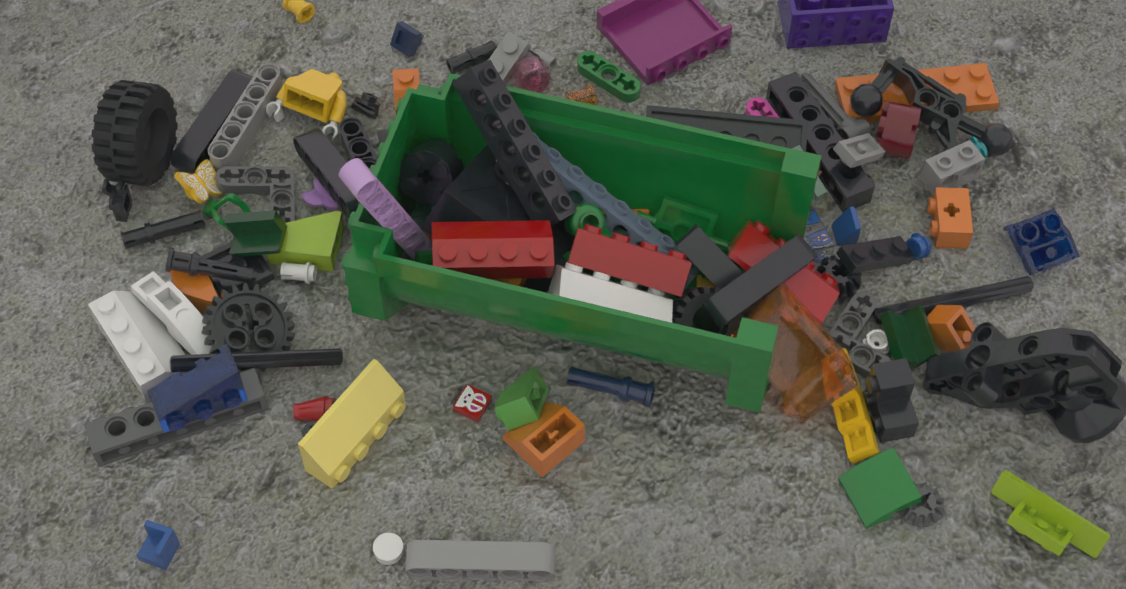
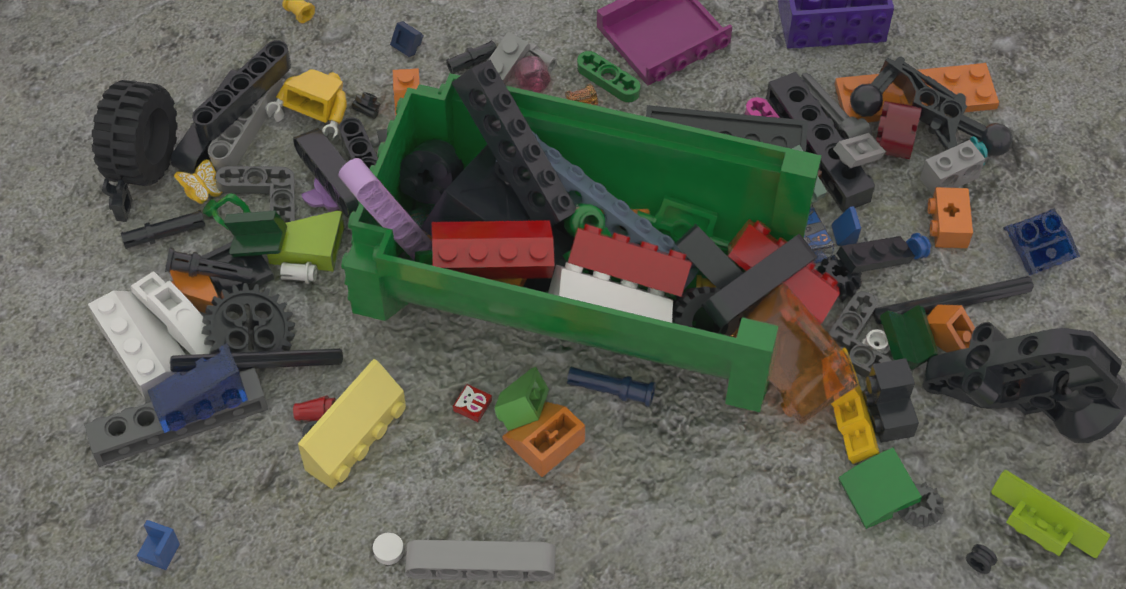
(241, 90): none -> black beam
(981, 558): none -> black bush

